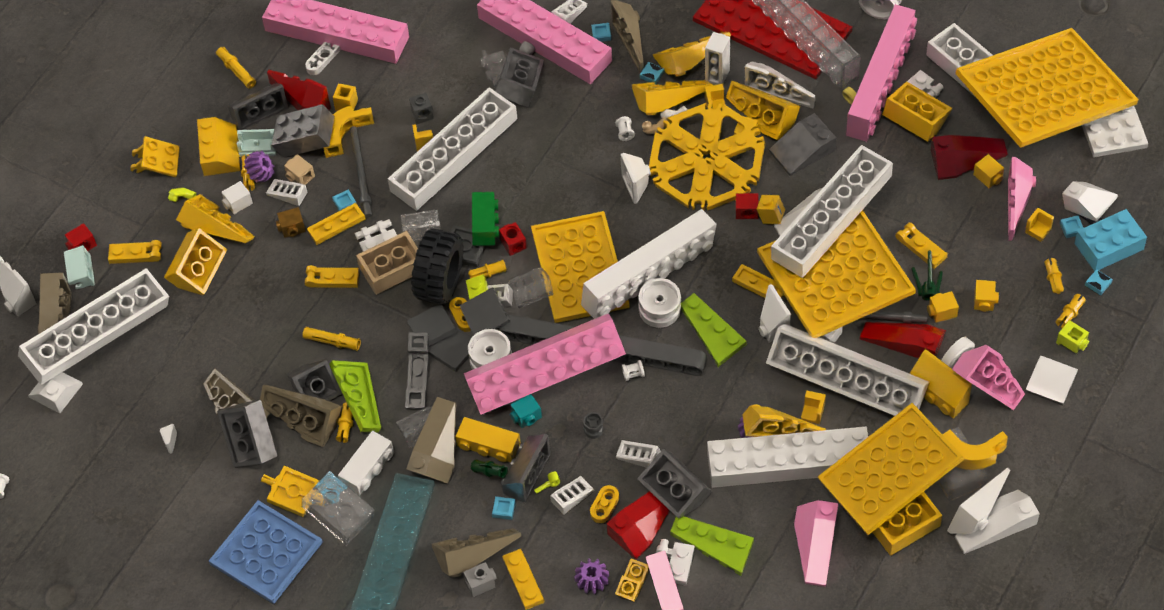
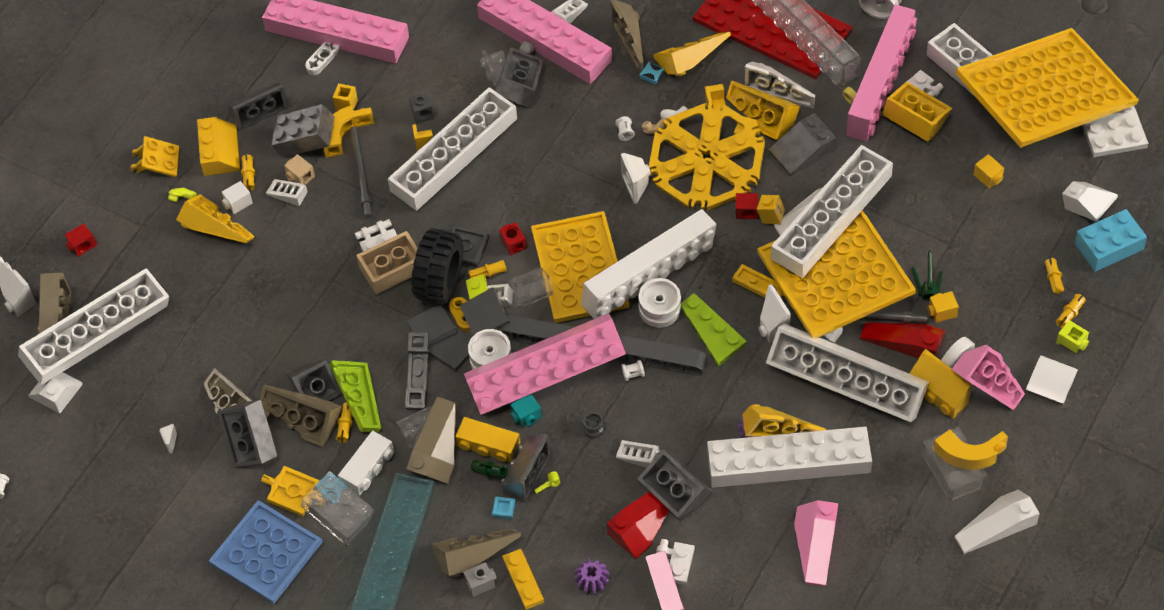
(79, 267): light aqua hinge -> none
(135, 252): yellow plate -> none
(195, 262): yellow slope -> none
(232, 63): yellow pin -> none
(254, 141): light aqua hinge -> none
(259, 166): medium lavender gear -> none
(290, 222): pearl gold brick -> none
(299, 92): red wedge -> none
(332, 277): yellow plate -> none
(336, 223): yellow plate -> none
(338, 340): yellow pin -> none
(343, 200): medium azure tile -> none
(418, 223): clear bracket -> none
(484, 218): green brick -> none
(563, 506): white slope -> none
(601, 32): medium azure tile -> none
(604, 505): yellow plate -> none
(632, 580): yellow slope -> none
(657, 98): yellow wedge -> none
(717, 58): white brick -> none
(719, 543): lime wing -> none
(813, 407): yellow panel -> none
(890, 468): yellow plate -> none
(909, 524): yellow brick -> none
(921, 245): yellow plate -> none
(959, 154): dark red wedge -> none
(976, 509): white wedge -> none
(985, 295): yellow brick -> none
(1019, 190): bright pink wedge -> none
(1039, 224): yellow panel -> none
(1071, 226): medium azure tile -> none
(1098, 282): medium azure tile -> none

